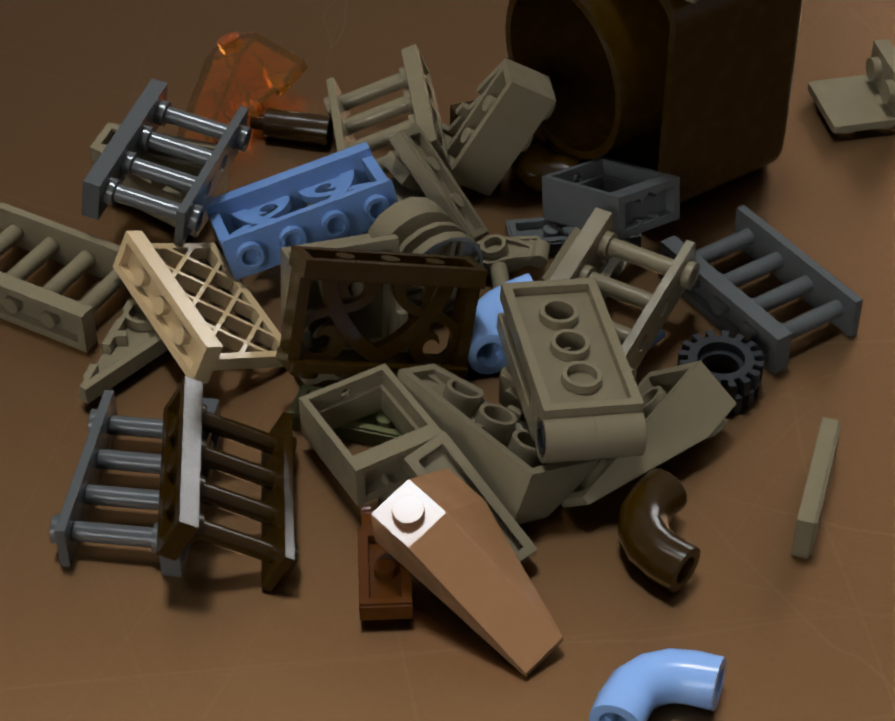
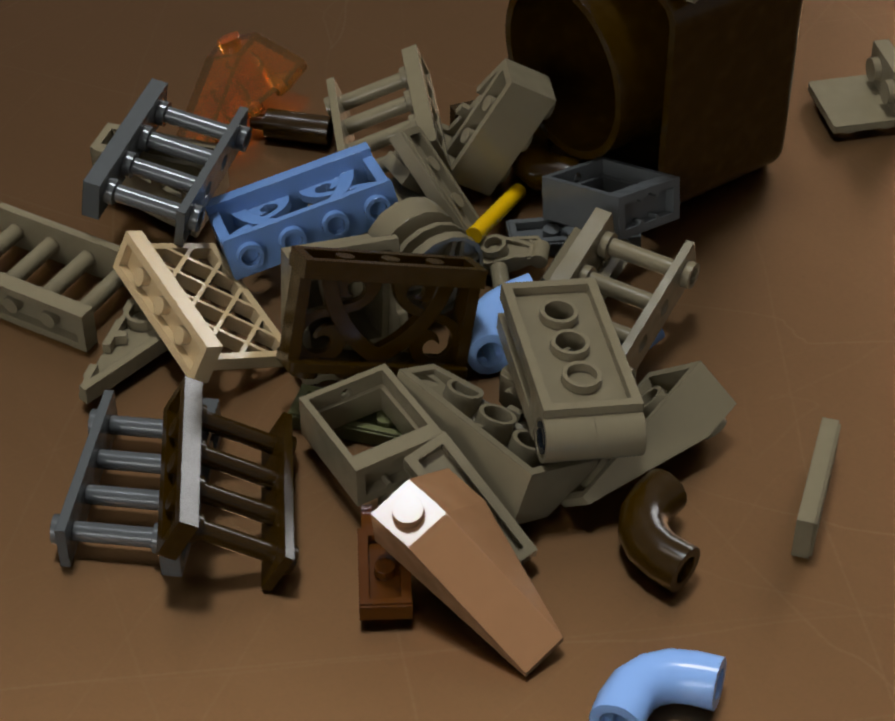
(496, 212): none -> yellow bar
(729, 355): black tyre -> none
(732, 310): dark grey fence -> none

